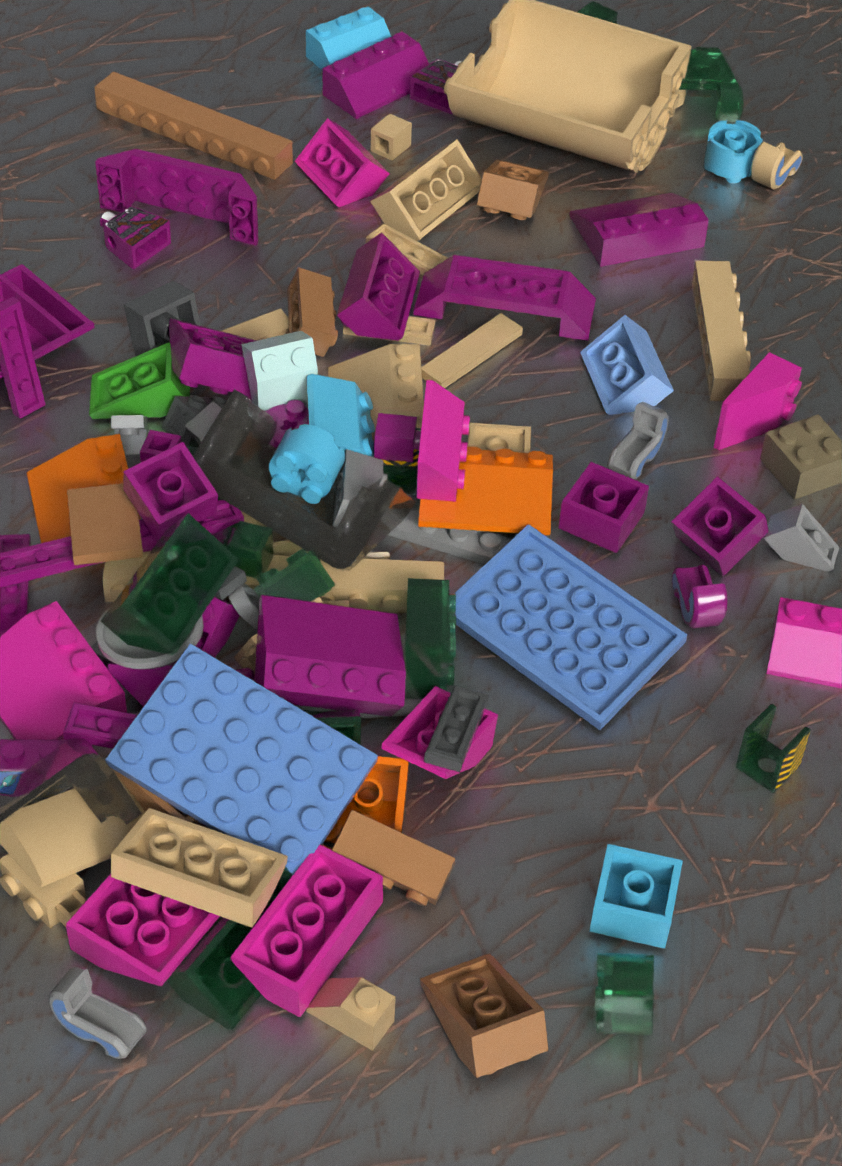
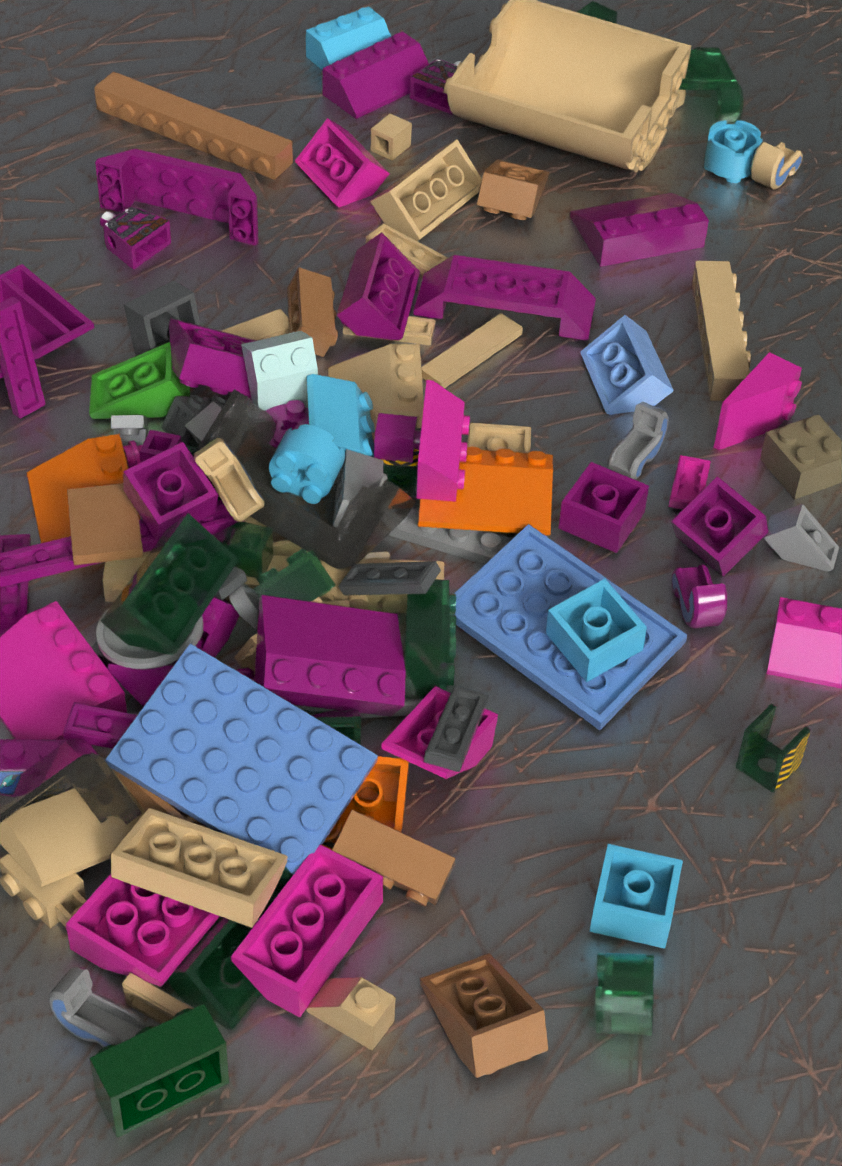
(132, 453): none -> dark pink plate
(150, 999): none -> tan tile
(160, 1069): none -> dark green brick
(229, 479): none -> tan animal
(390, 578): none -> dark grey tile
(595, 630): none -> medium azure brick
(688, 481): none -> dark pink plate

